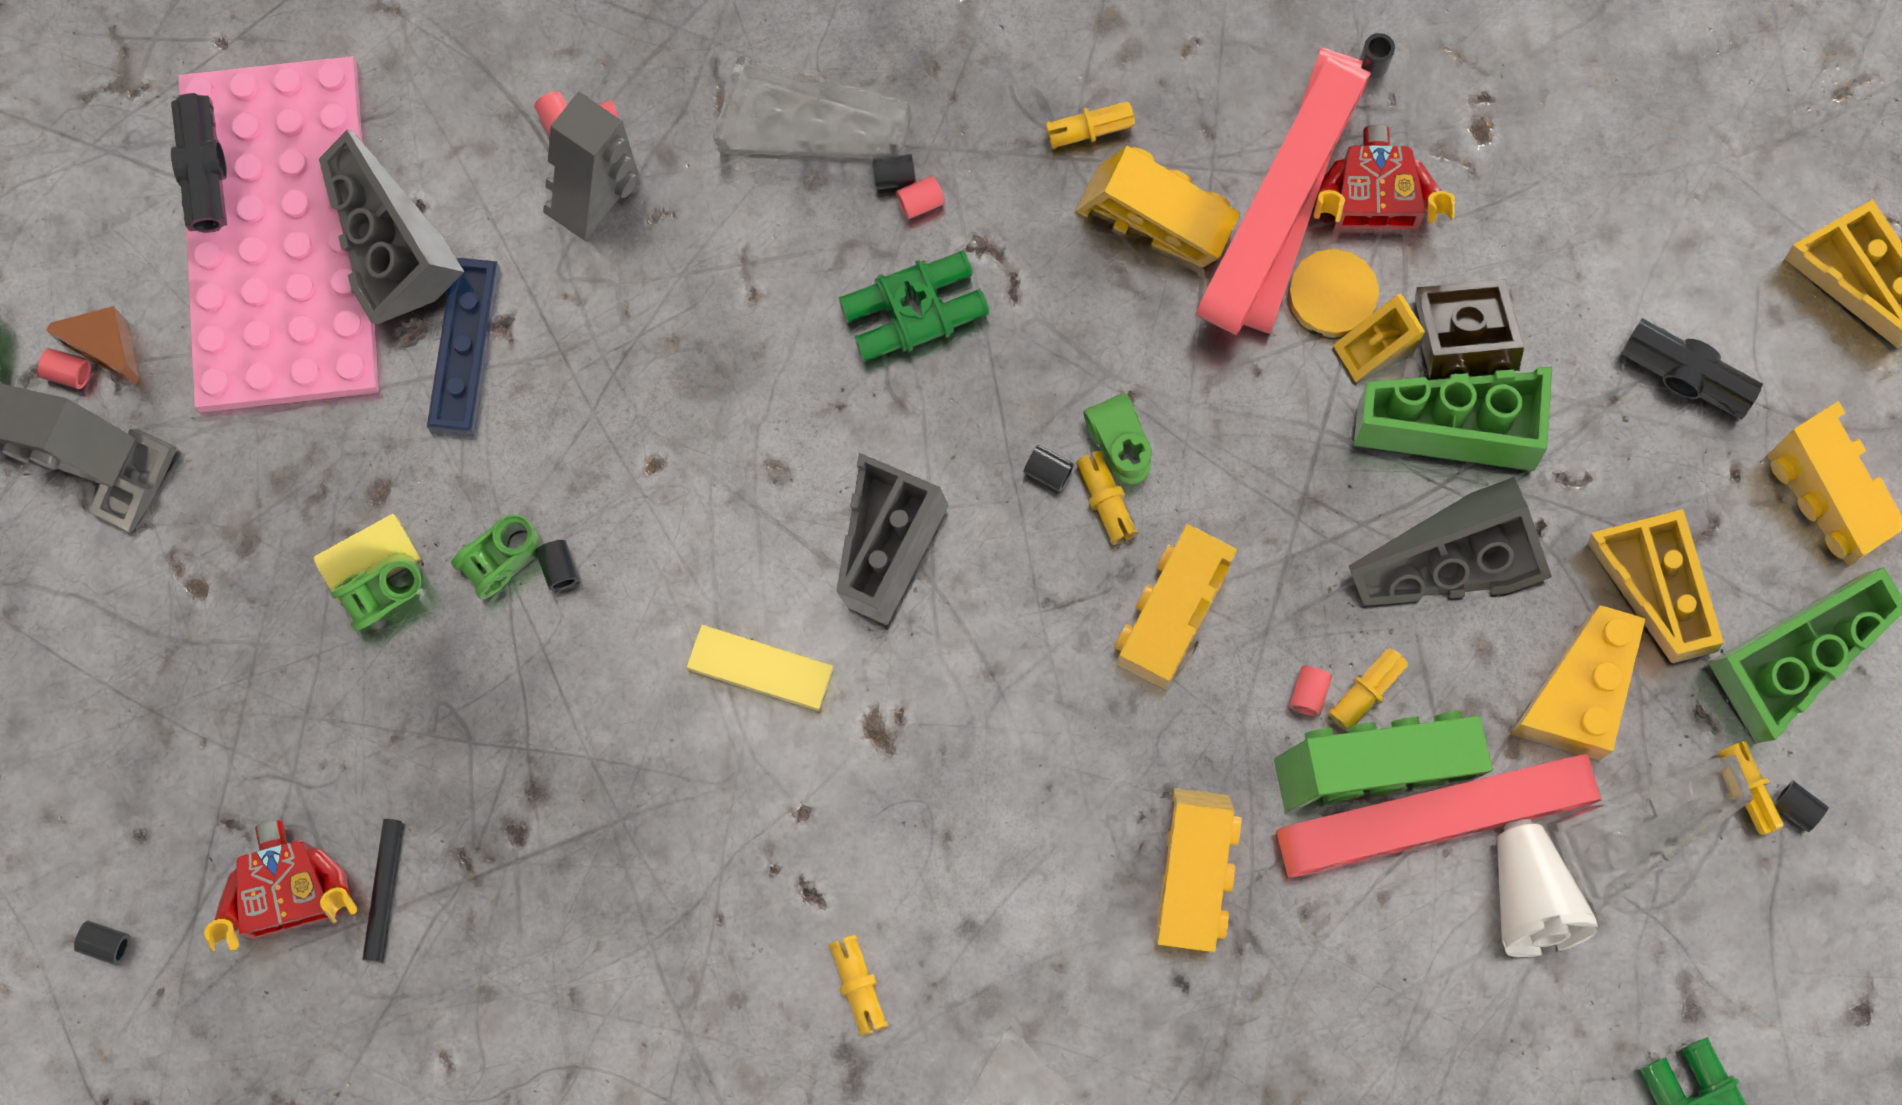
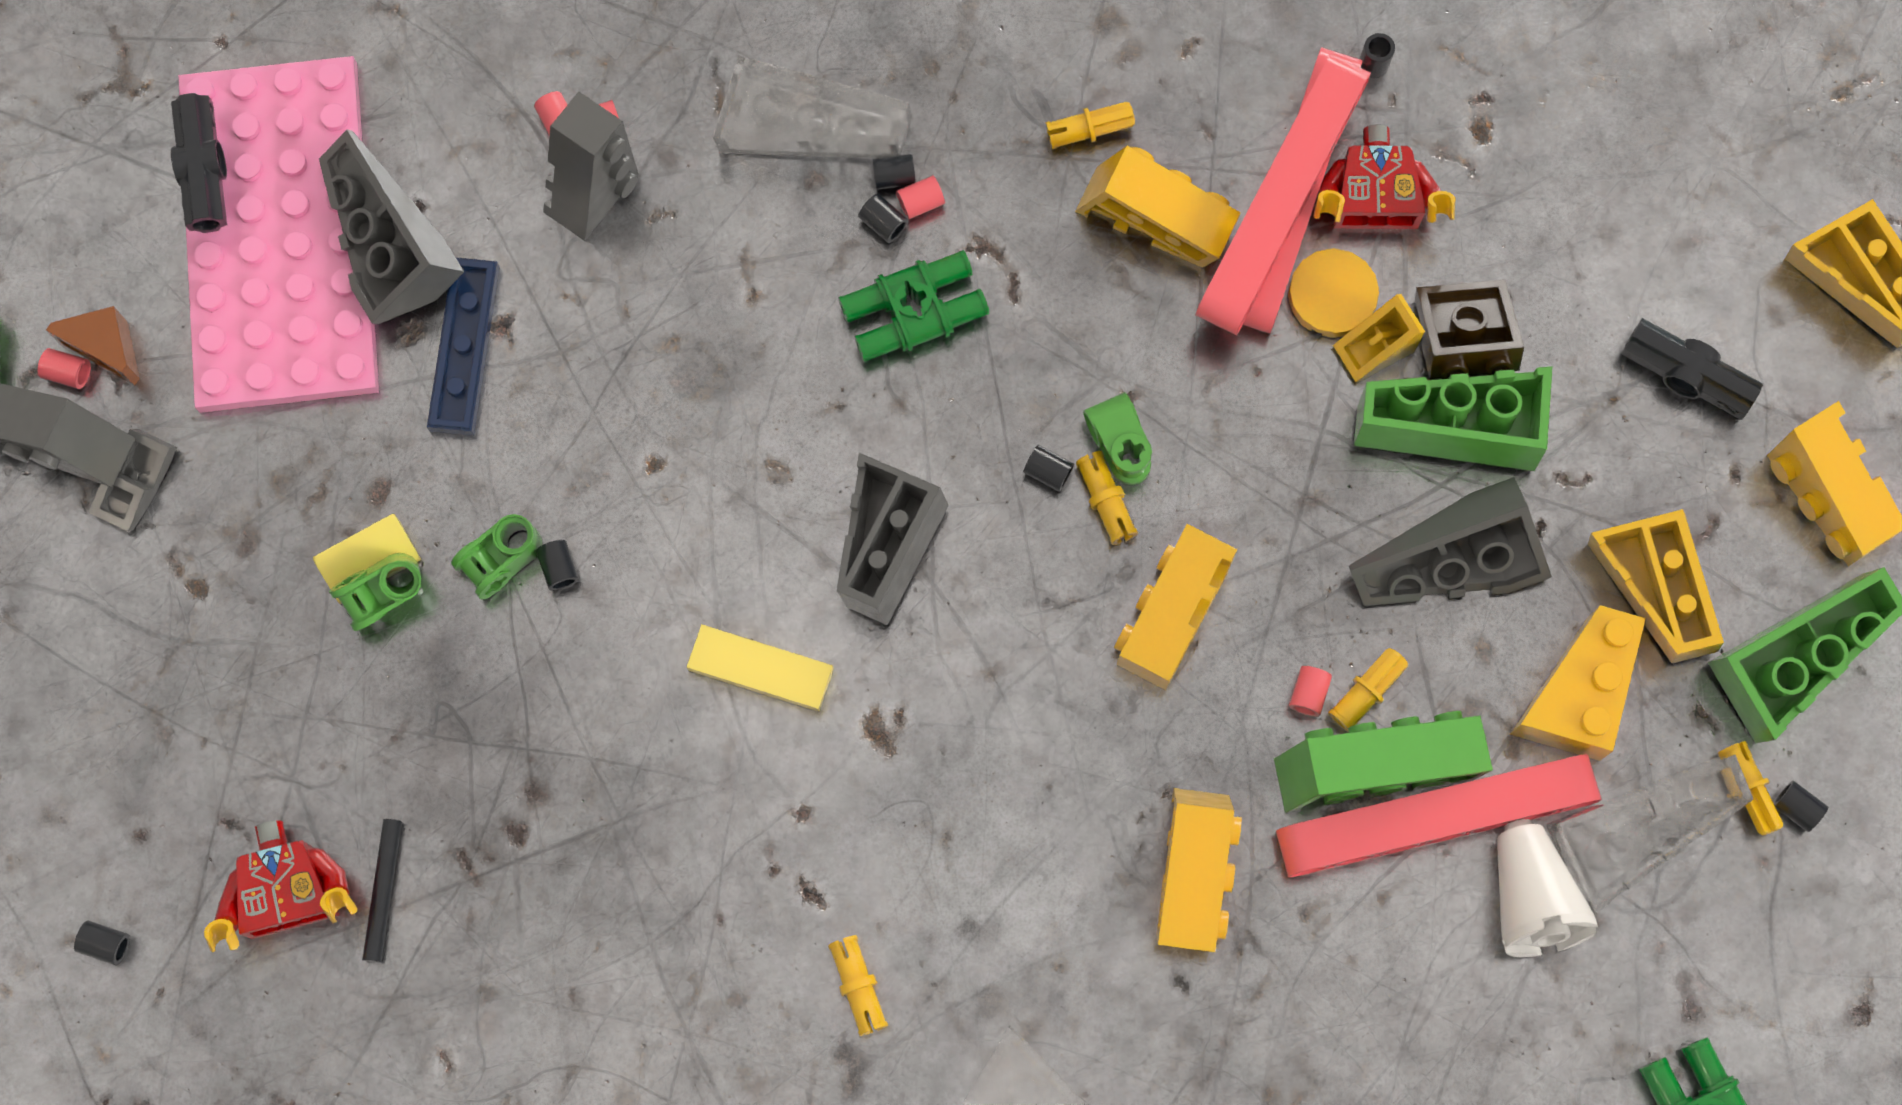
(883, 218): none -> black hinge

